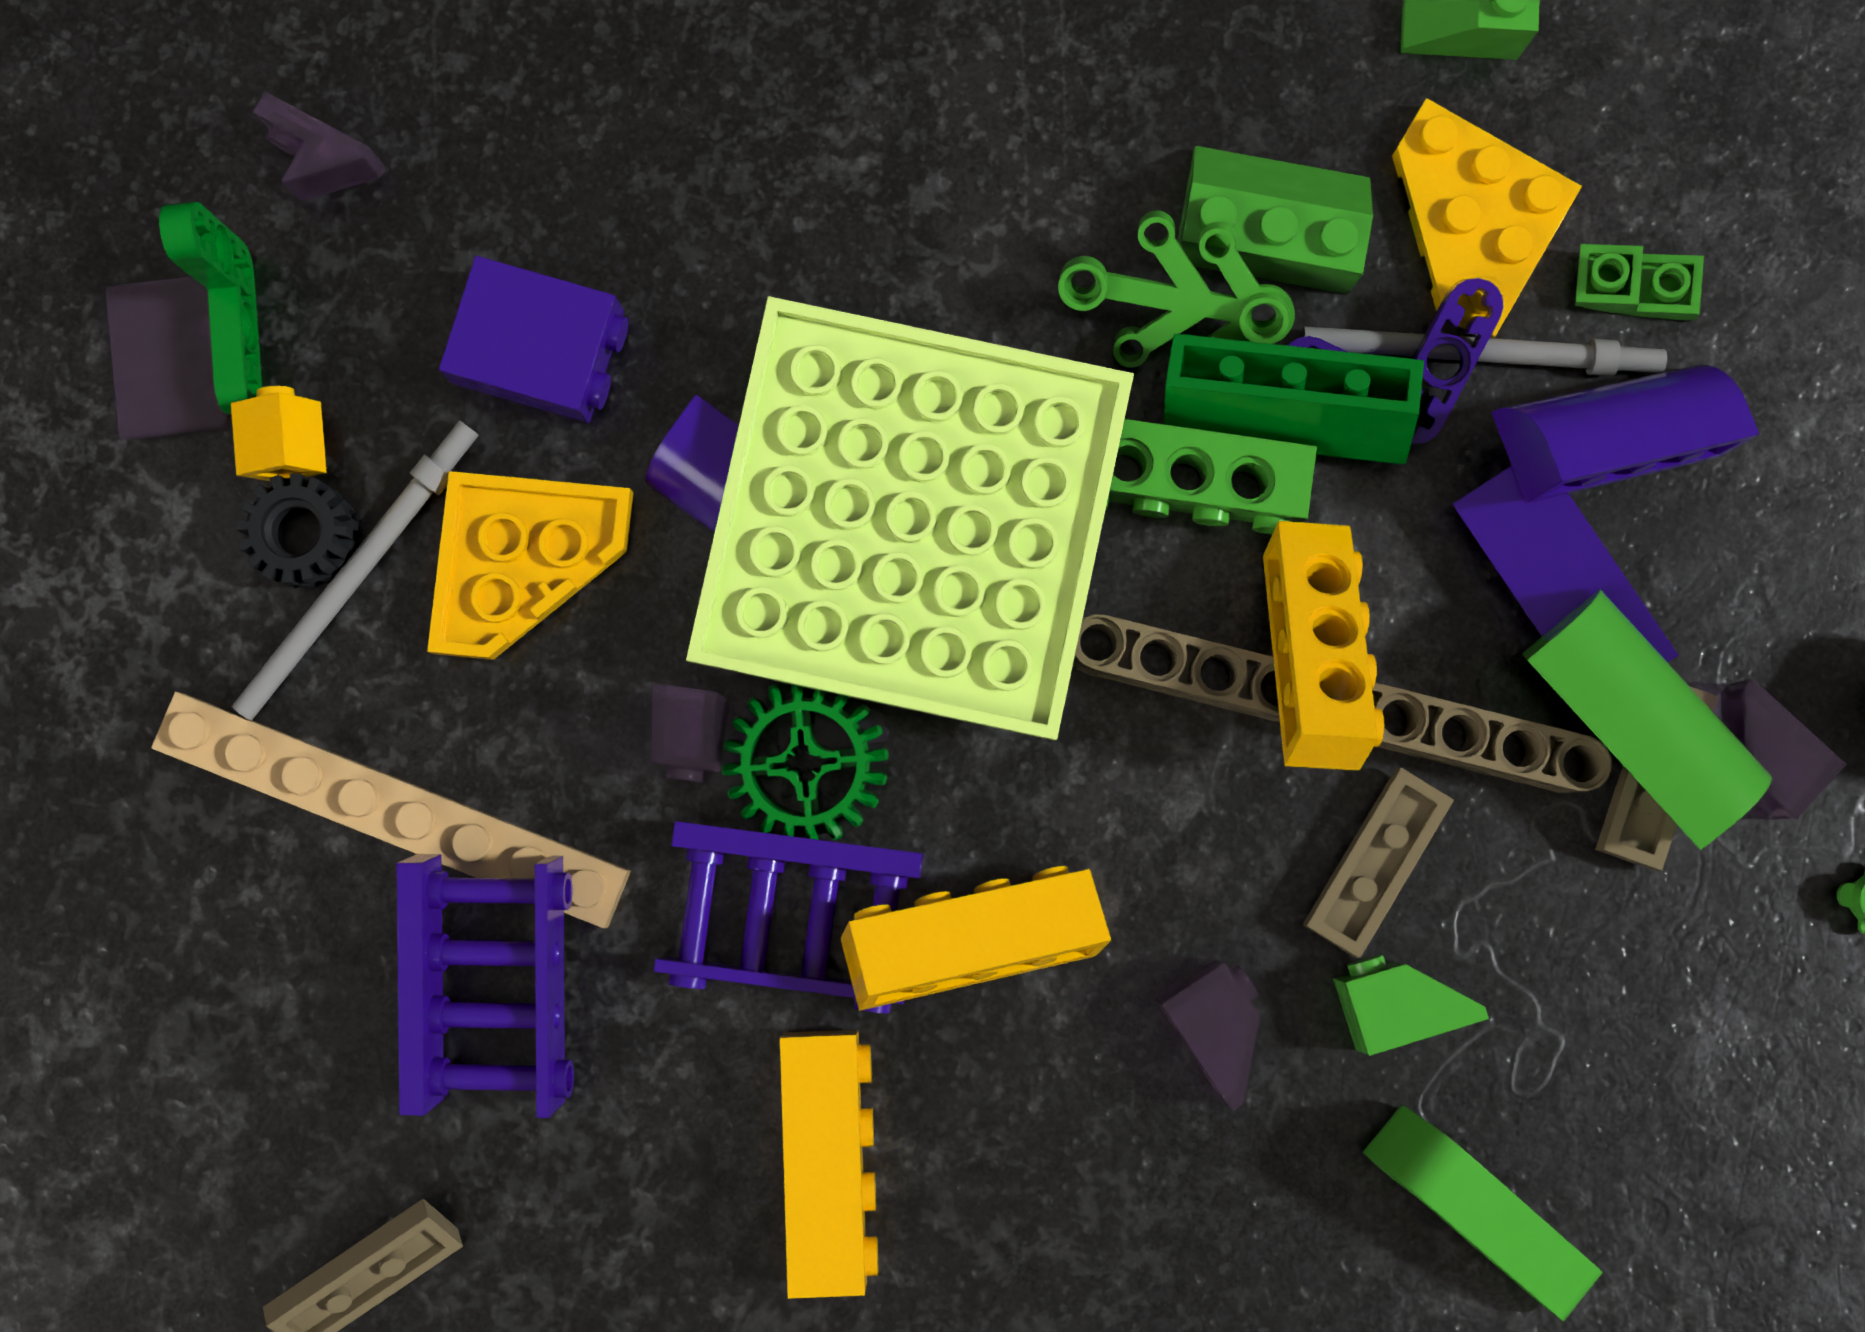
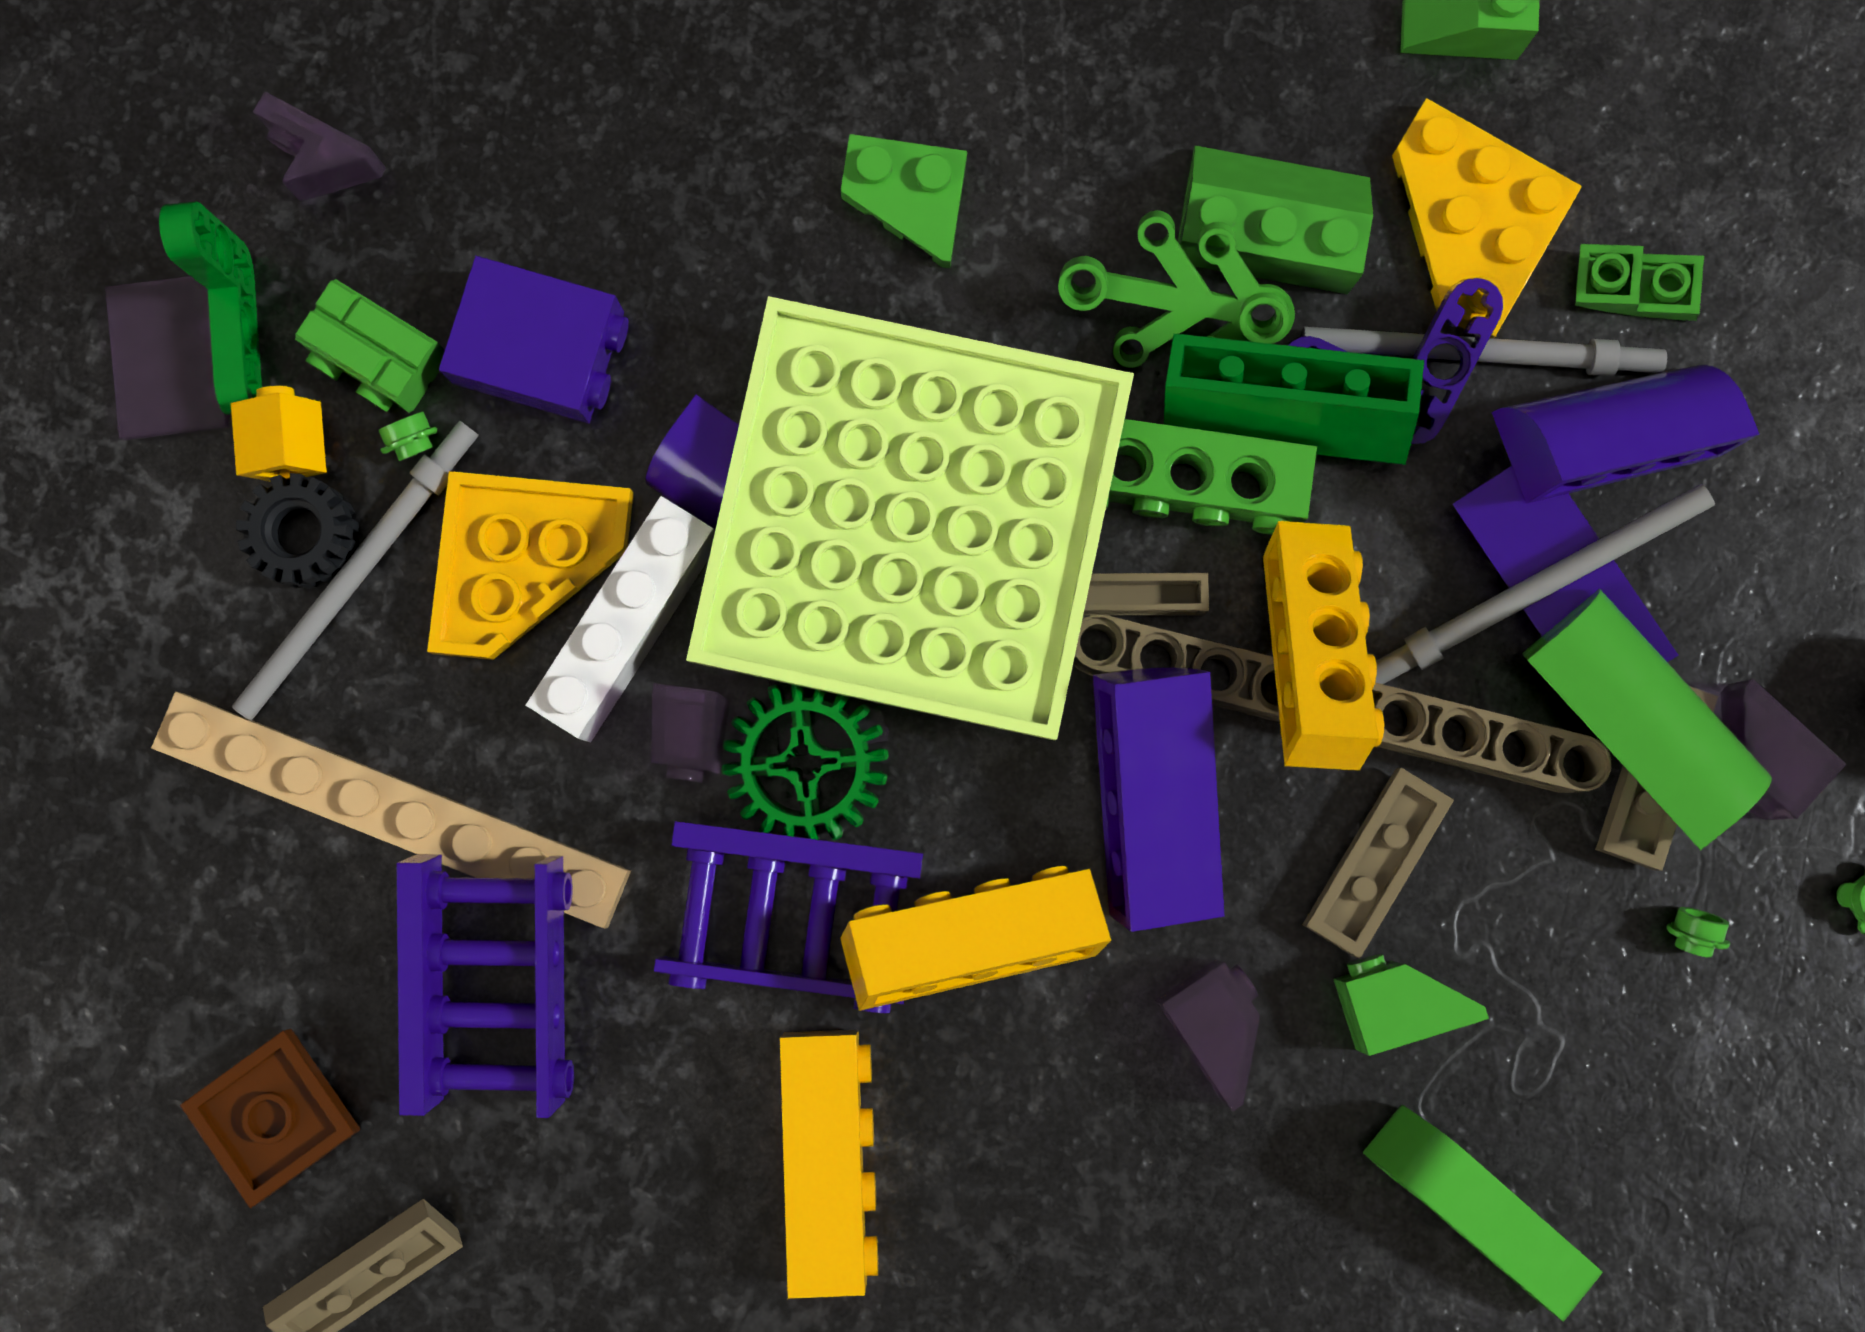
(270, 1117): none -> reddish brown plate
(370, 346): none -> bright green brick
(407, 436): none -> bright green plate
(624, 621): none -> white brick
(908, 189): none -> bright green wing
(1148, 594): none -> dark tan piece
(1159, 796): none -> dark purple brick
(1426, 646): none -> light grey bar
(1699, 931): none -> bright green plate

